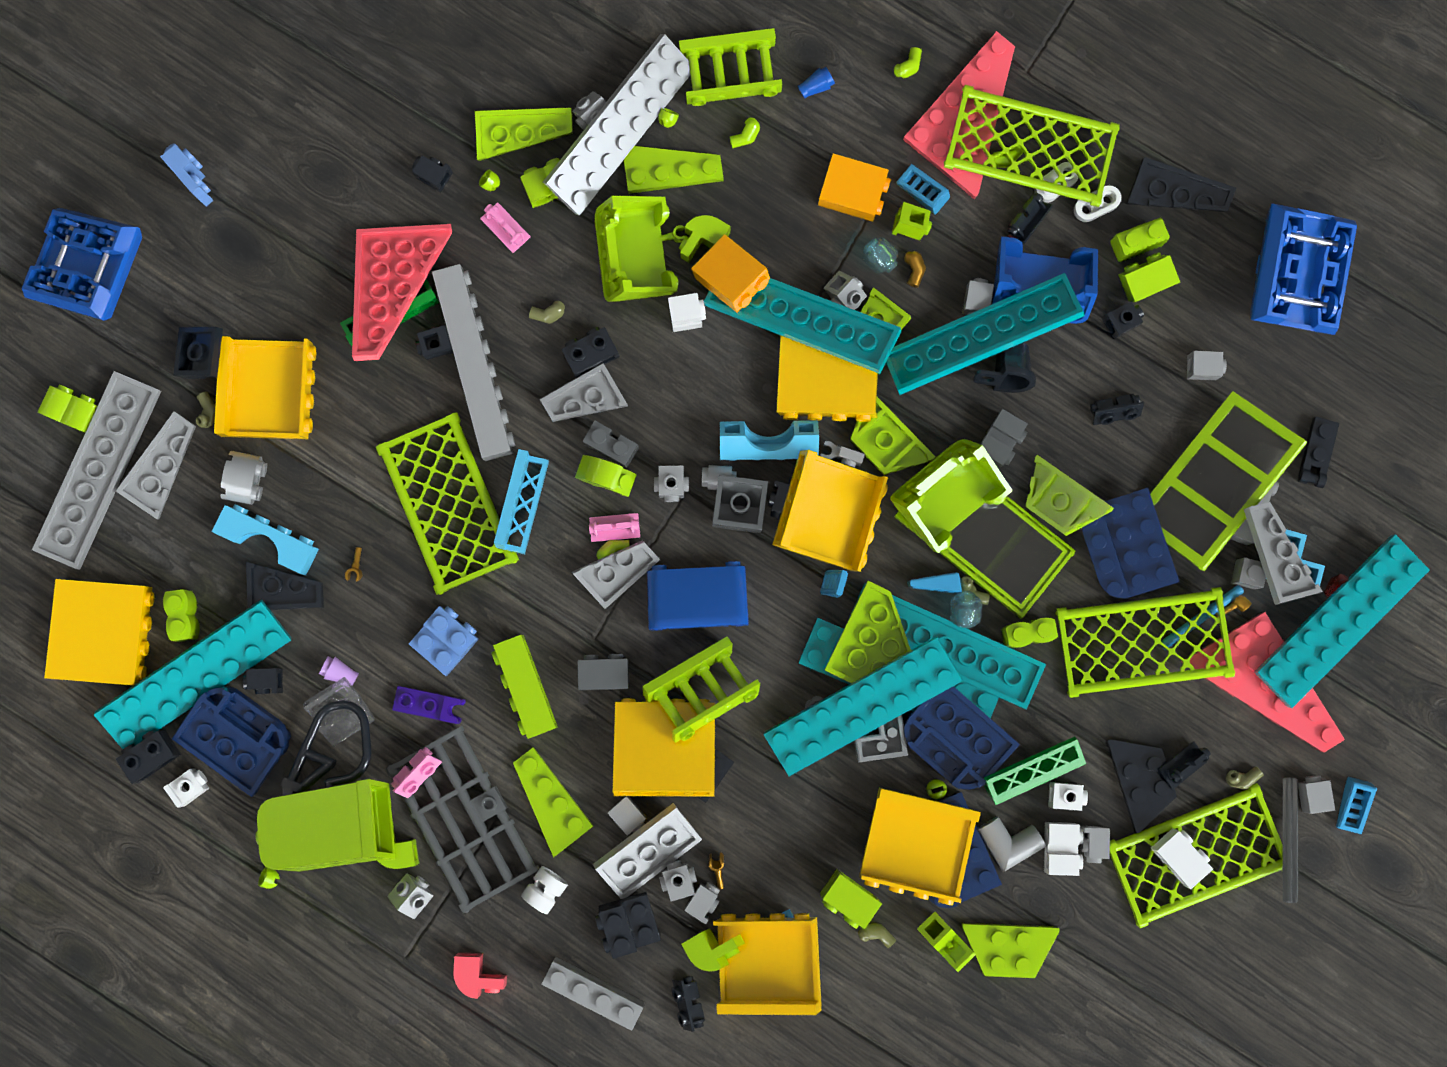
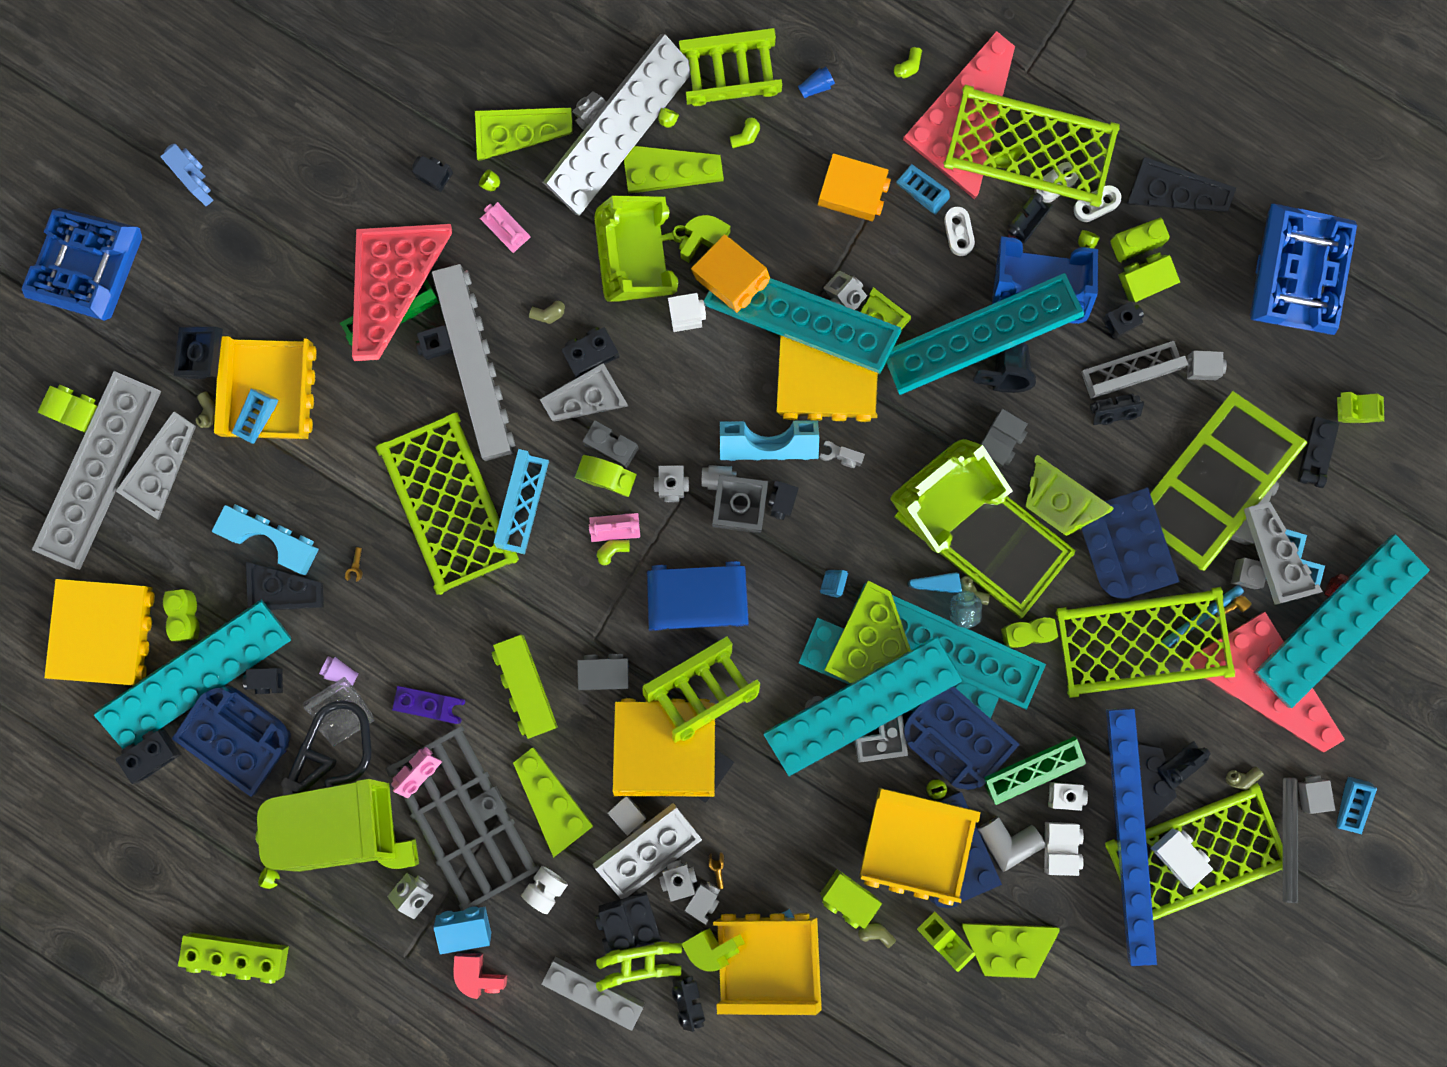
(178, 793): white brick -> none
(233, 956): none -> lime brick
(242, 478): light grey brick -> none
(247, 411): none -> dark azure slope
(444, 639): medium blue plate -> none
(462, 930): none -> brick
(533, 184): lime brick -> none
(616, 573): light grey wing -> none
(650, 969): none -> lime piece
(830, 511): yellow panel -> none
(880, 255): clear light blue head -> none
(889, 442): lime wing -> none
(912, 221): lime brick -> none
(918, 267): pearl gold arm -> none
(959, 232): none -> white plate
(977, 295): light grey brick -> none
(1088, 238): none -> lime hinge
(1095, 843): light grey brick -> none
(1131, 837): none -> blue brick
(1138, 375): none -> light grey fence
(1360, 408): none -> lime brick

